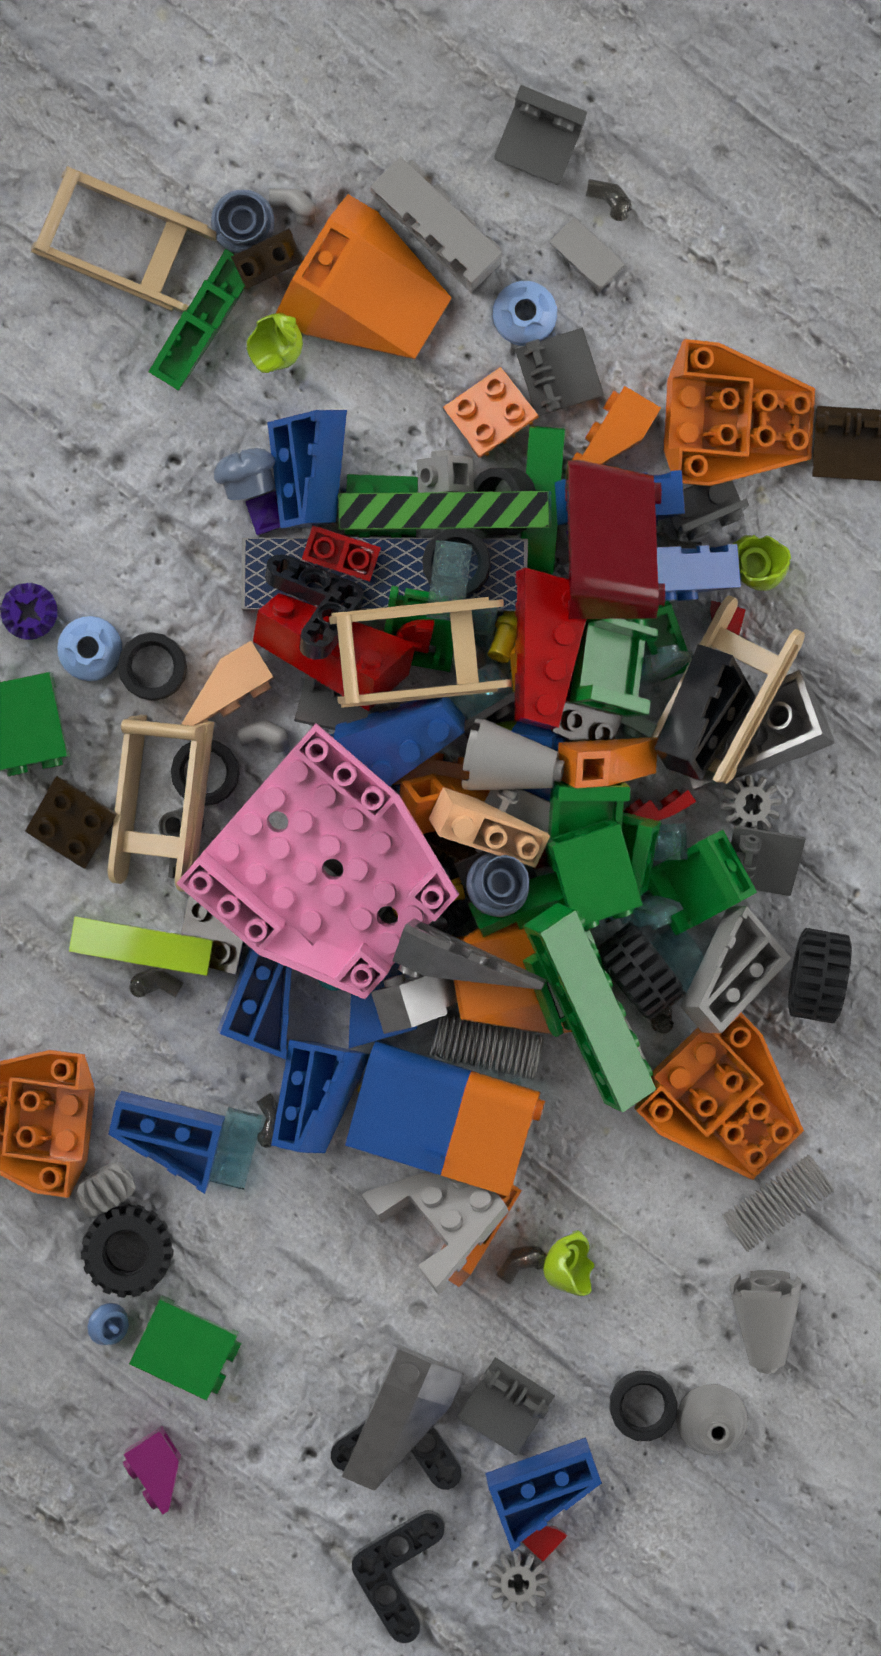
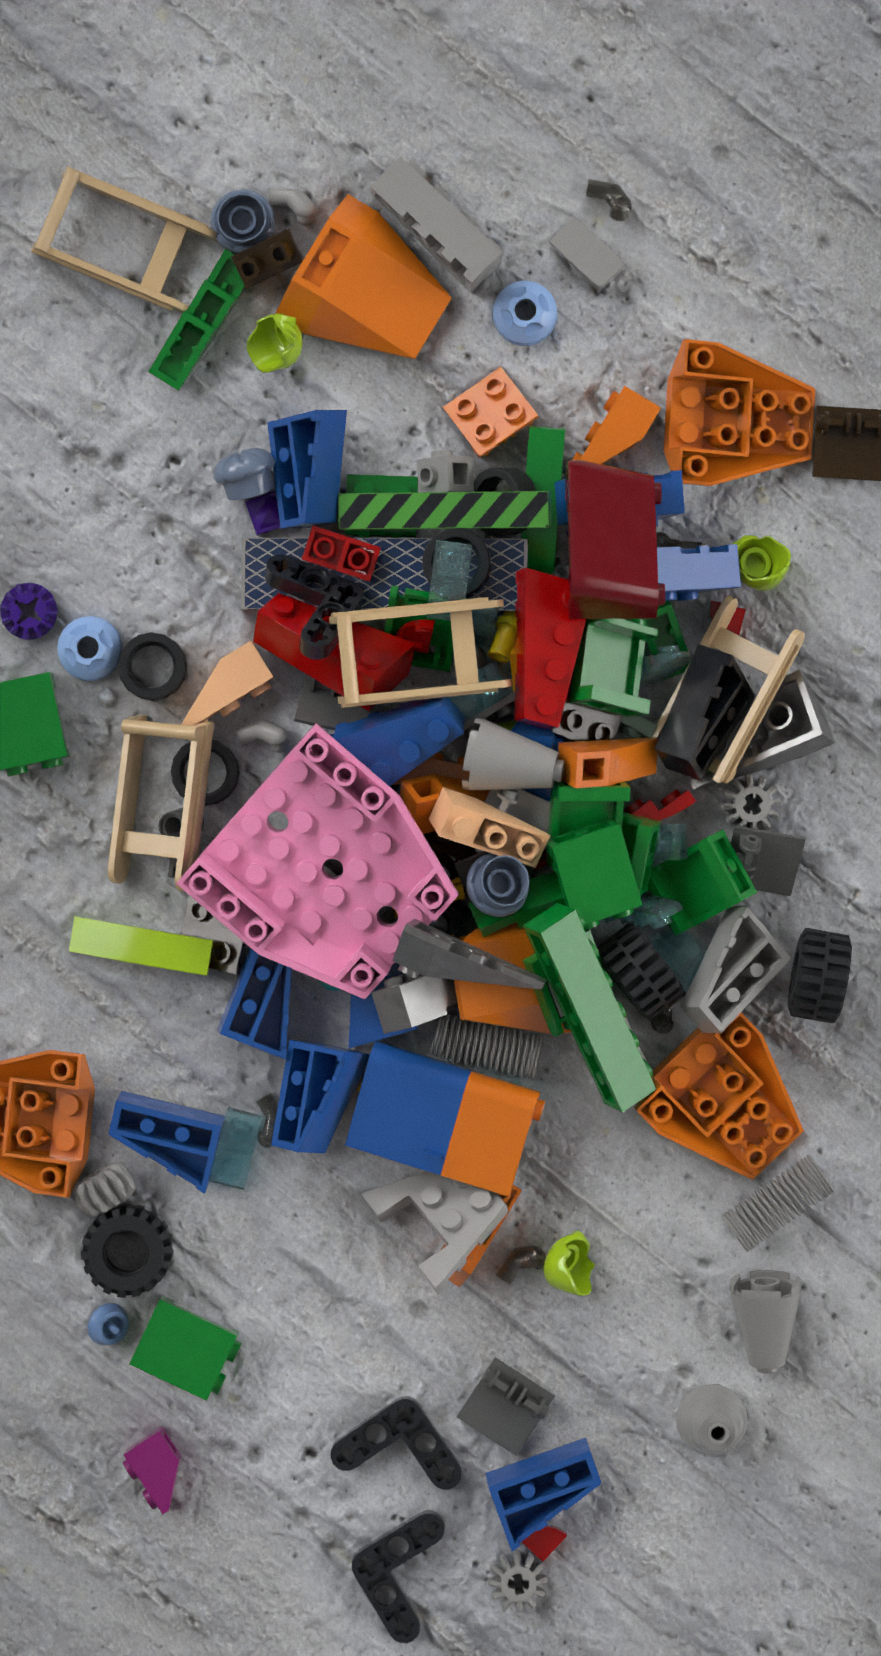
(70, 822): dark brown hinge -> none
(152, 980): clear smoke arm -> none
(405, 1409): flat silver wedge -> none
(540, 135): dark grey bracket -> none
(559, 372): dark grey hinge -> none
(653, 1431): black tyre -> none
(706, 507): dark grey bracket -> none

